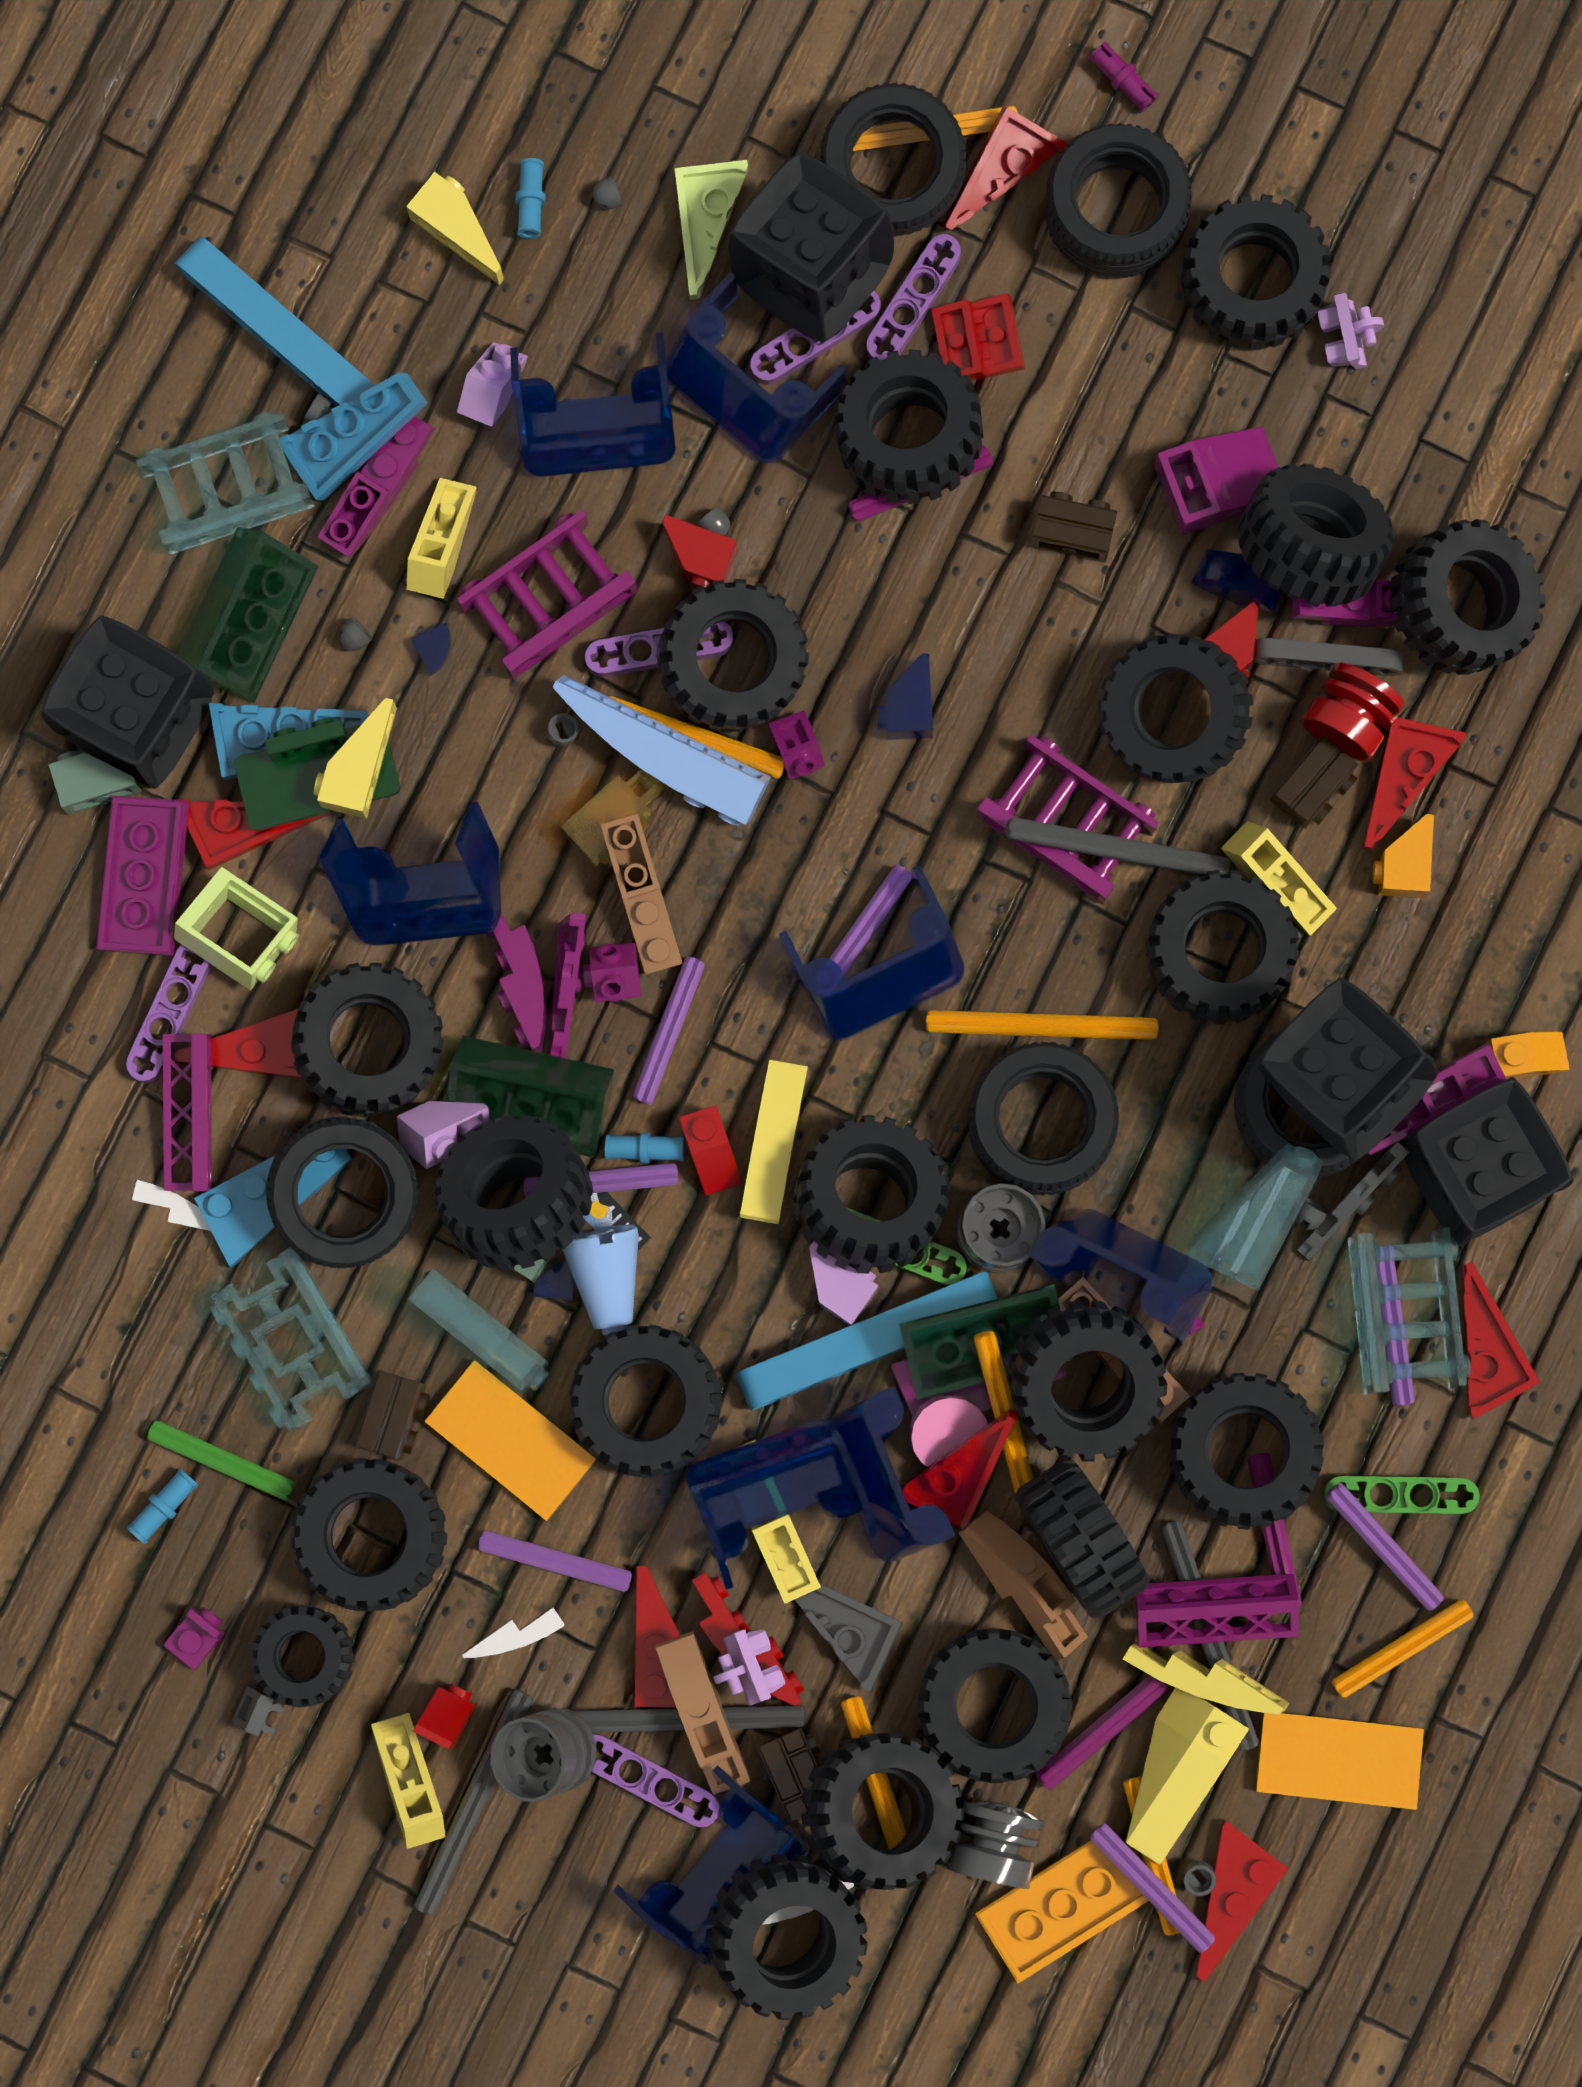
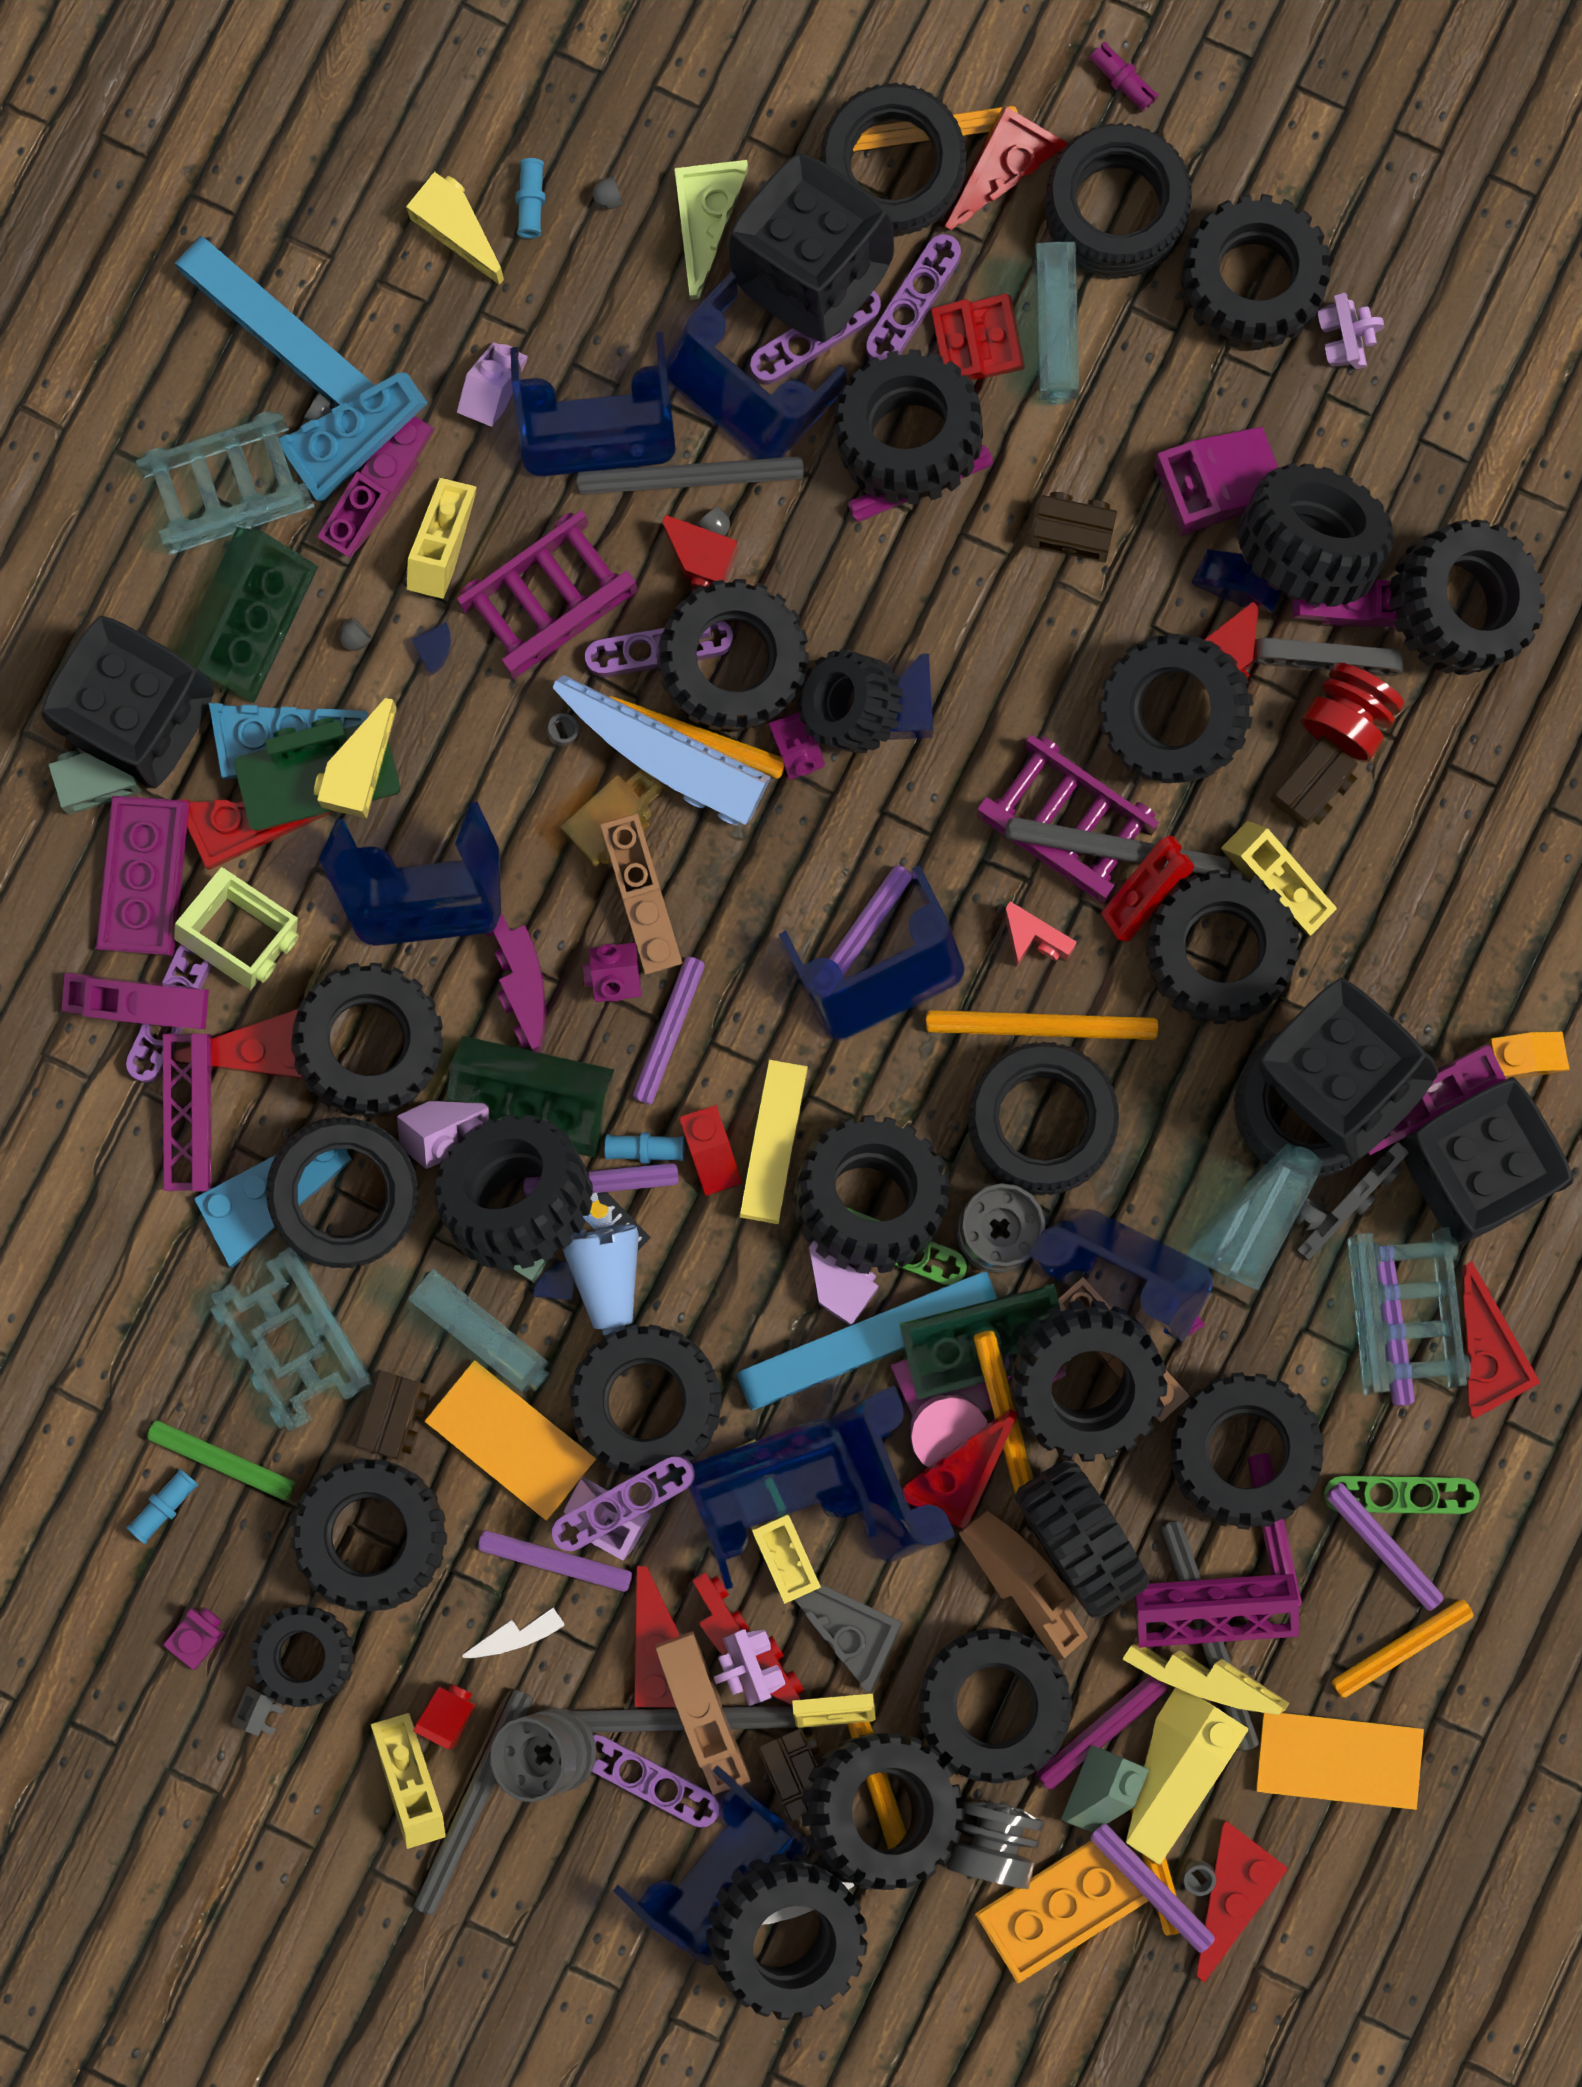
(135, 1001): none -> magenta slope
(181, 1210): white sticker -> none
(566, 980): magenta wing -> none
(618, 1541): none -> lavender slope
(625, 1507): none -> medium lavender beam
(690, 475): none -> dark grey axle
(827, 696): none -> black tyre
(834, 1710): none -> light yellow tile
(1026, 928): none -> coral slope
(1056, 321): none -> clear light blue slope
(1103, 1789): none -> sand green slope
(1147, 888): none -> red plate
(1407, 862): light orange slope -> none
(1409, 763): red wing -> none

